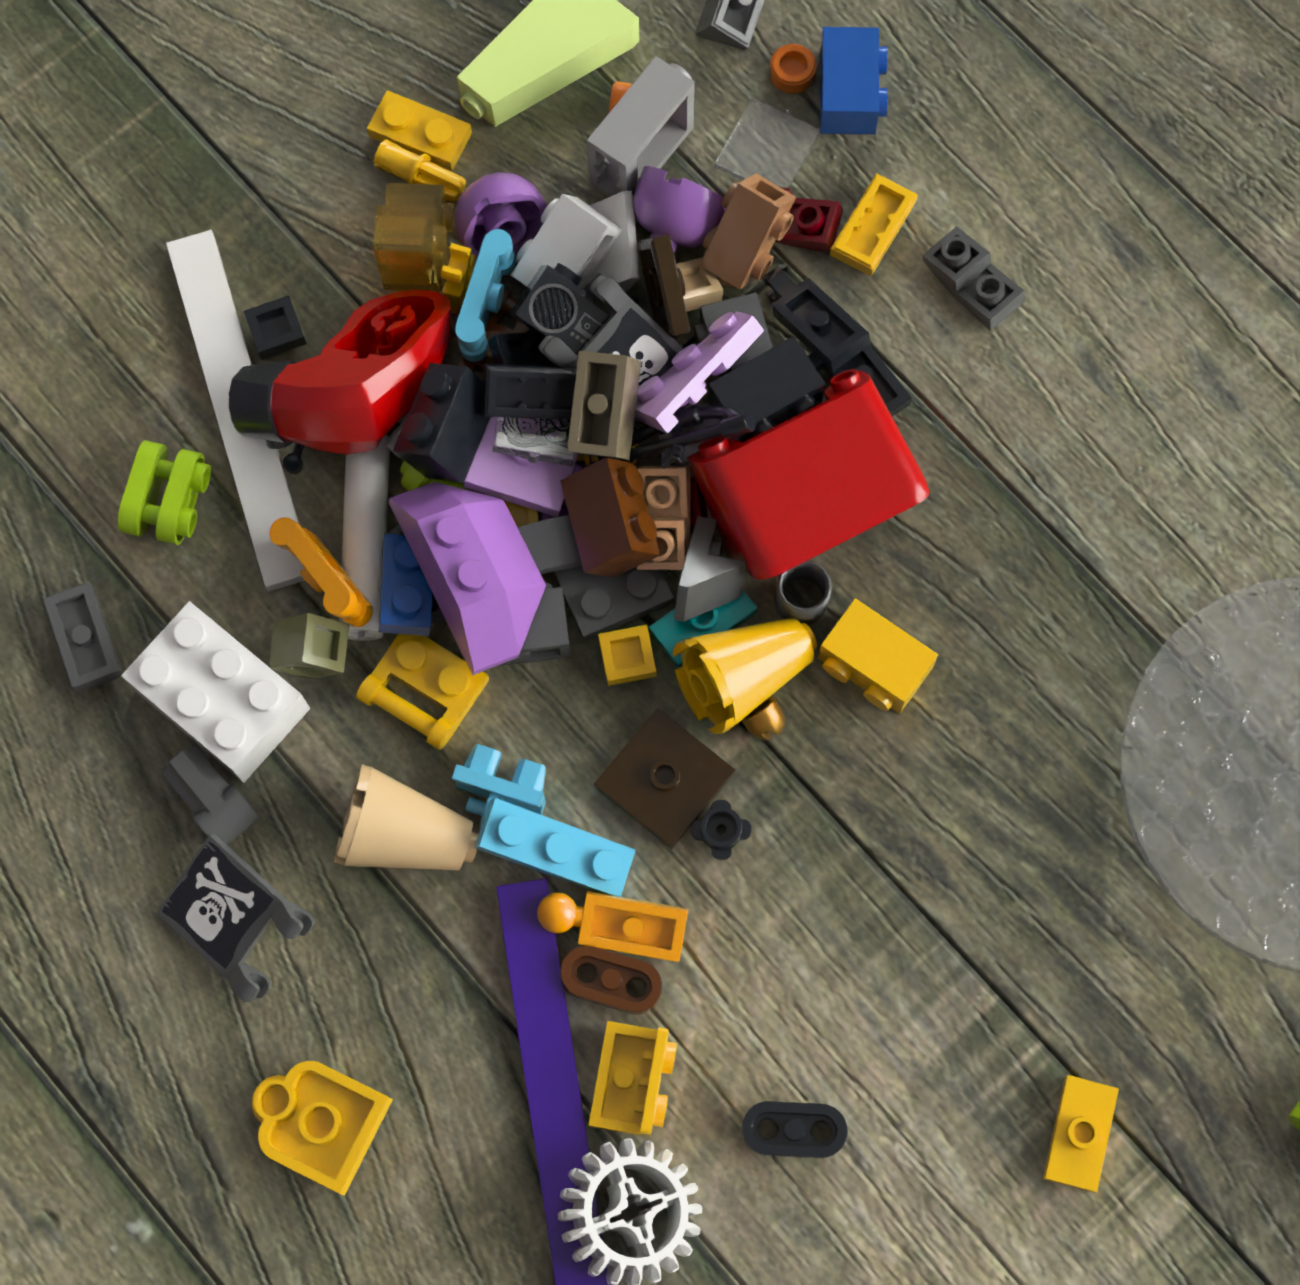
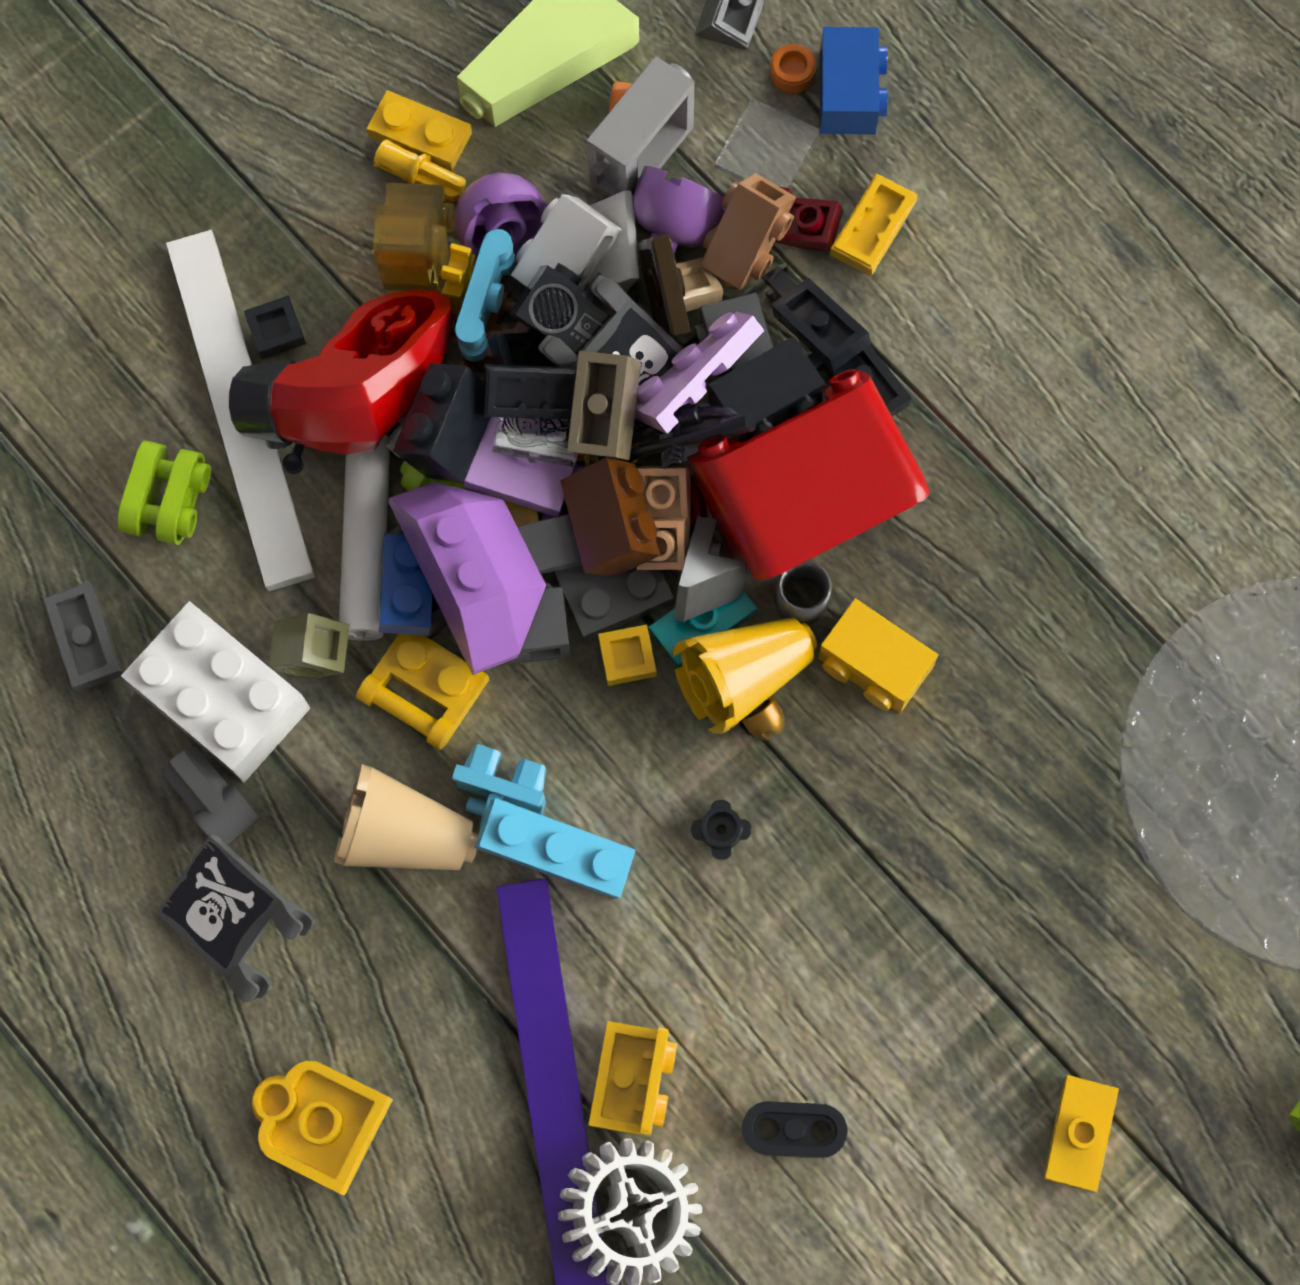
(323, 572): light orange plate -> none
(612, 978): reddish brown plate -> none
(618, 923): light orange plate -> none
(664, 778): dark brown plate -> none
(972, 279): dark grey slope -> none

